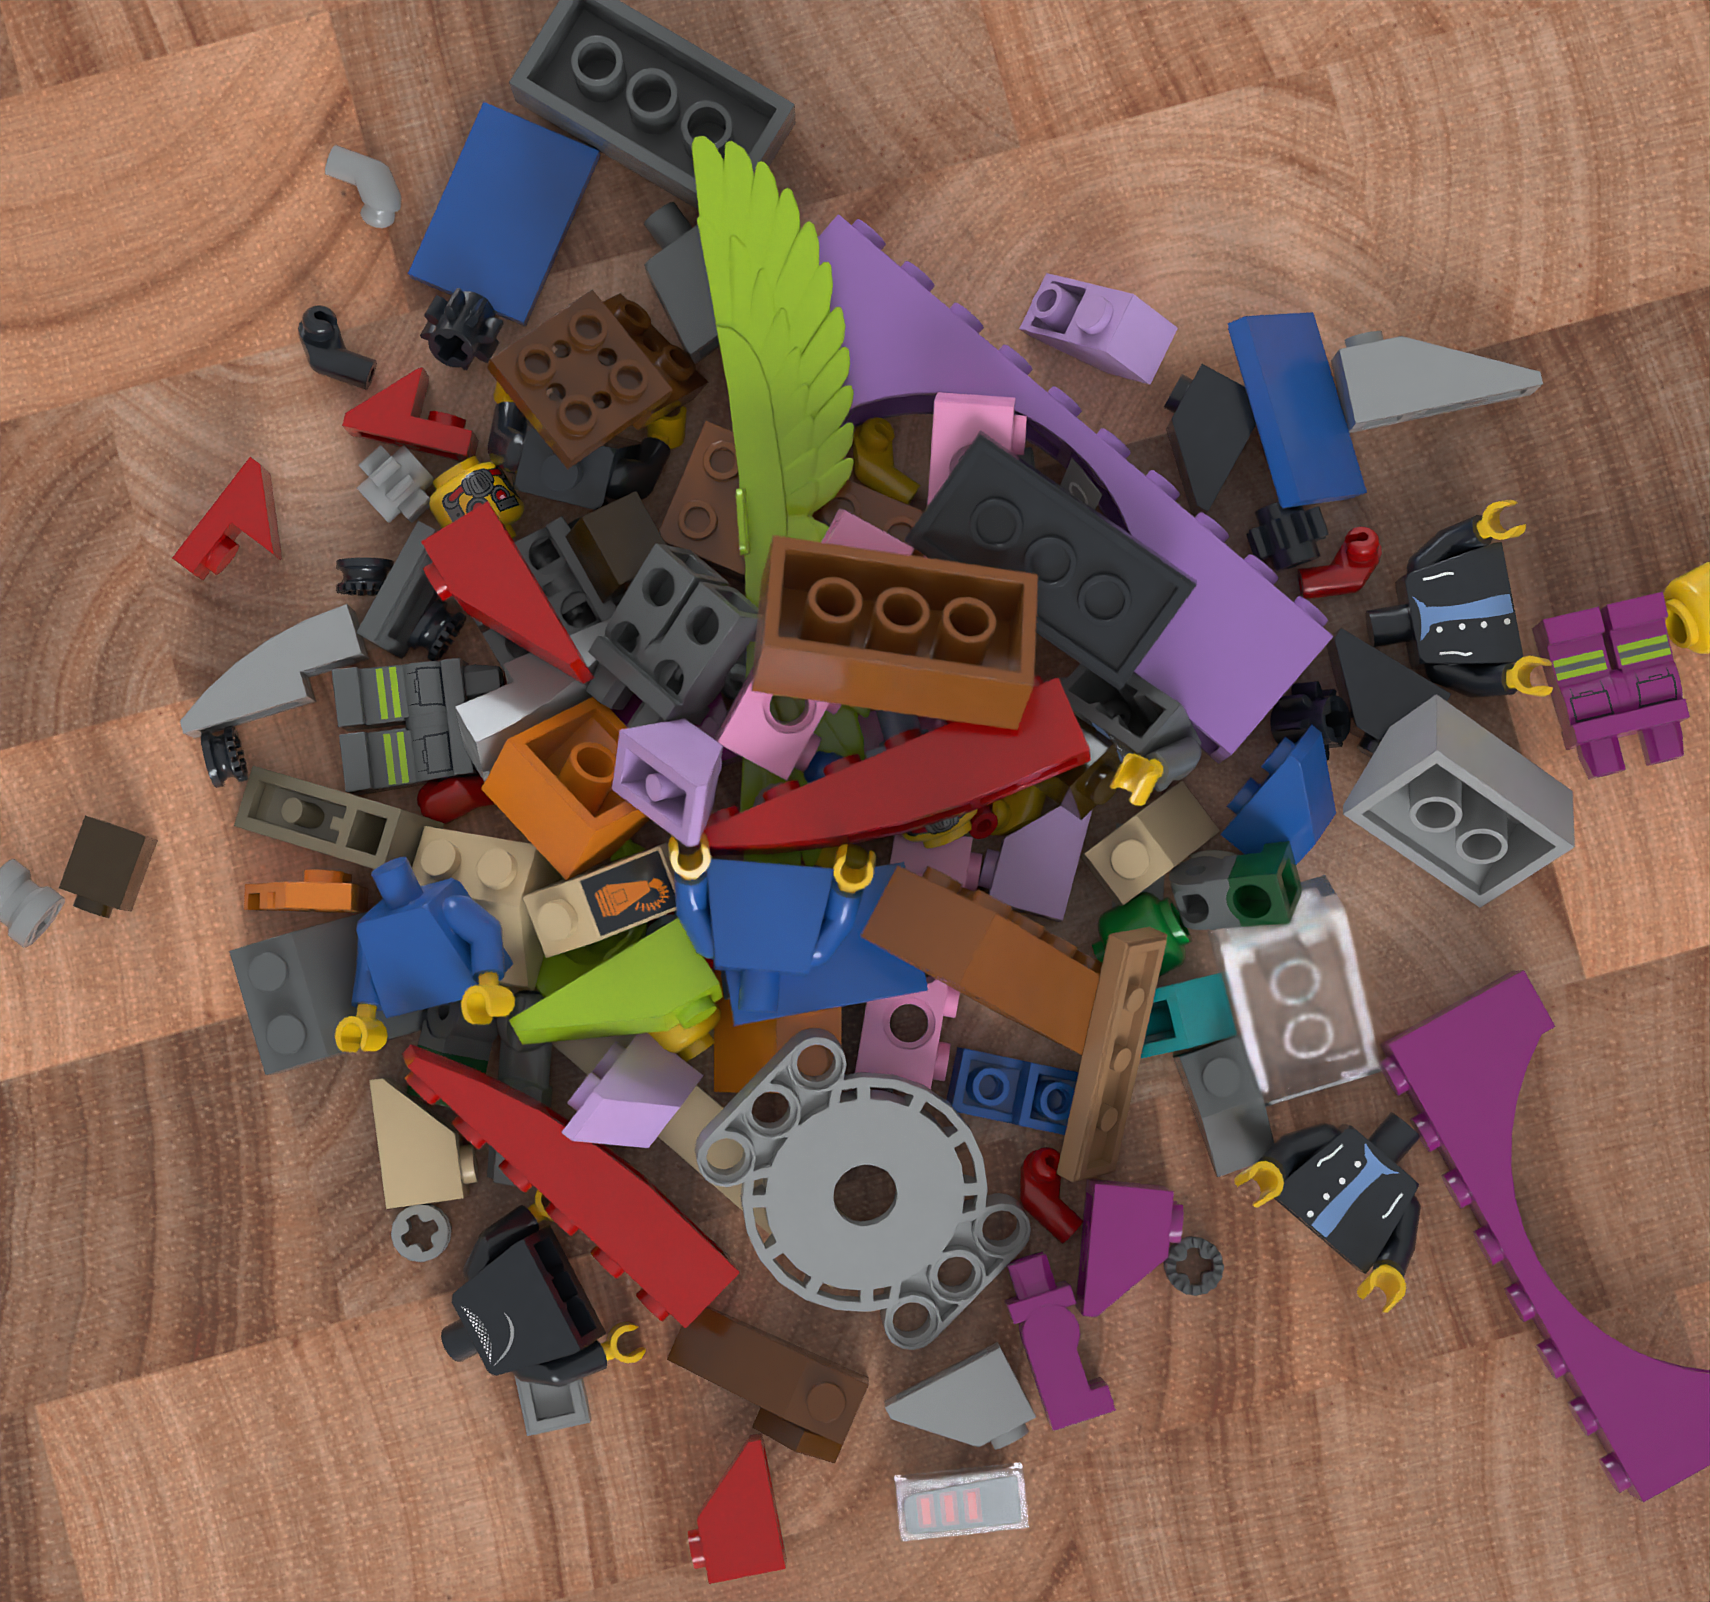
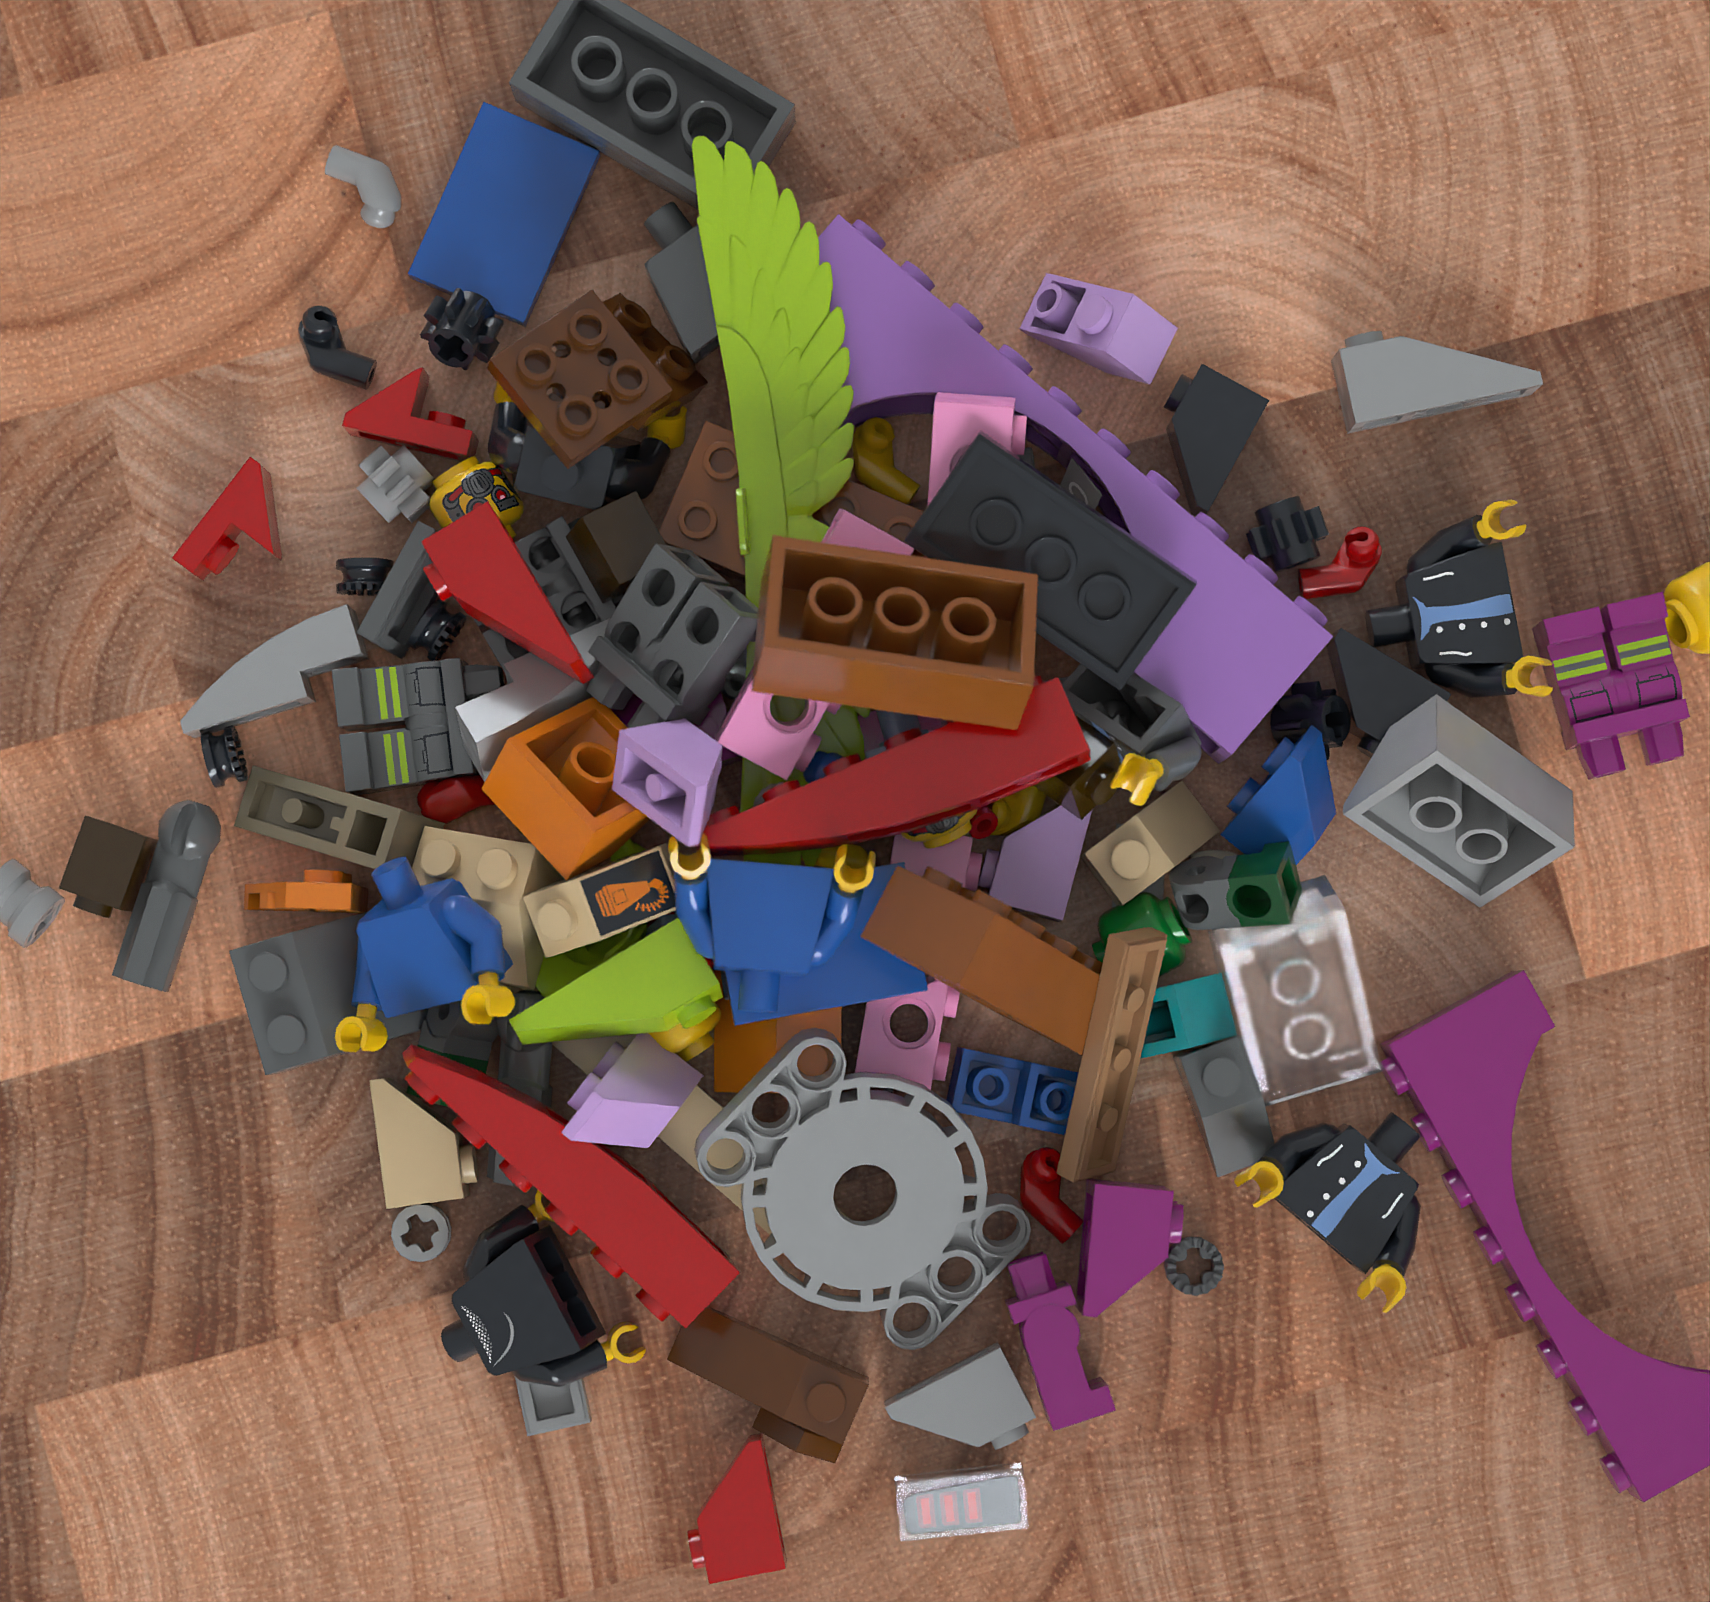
(168, 896): none -> dark grey piece
(1296, 408): blue tile -> none

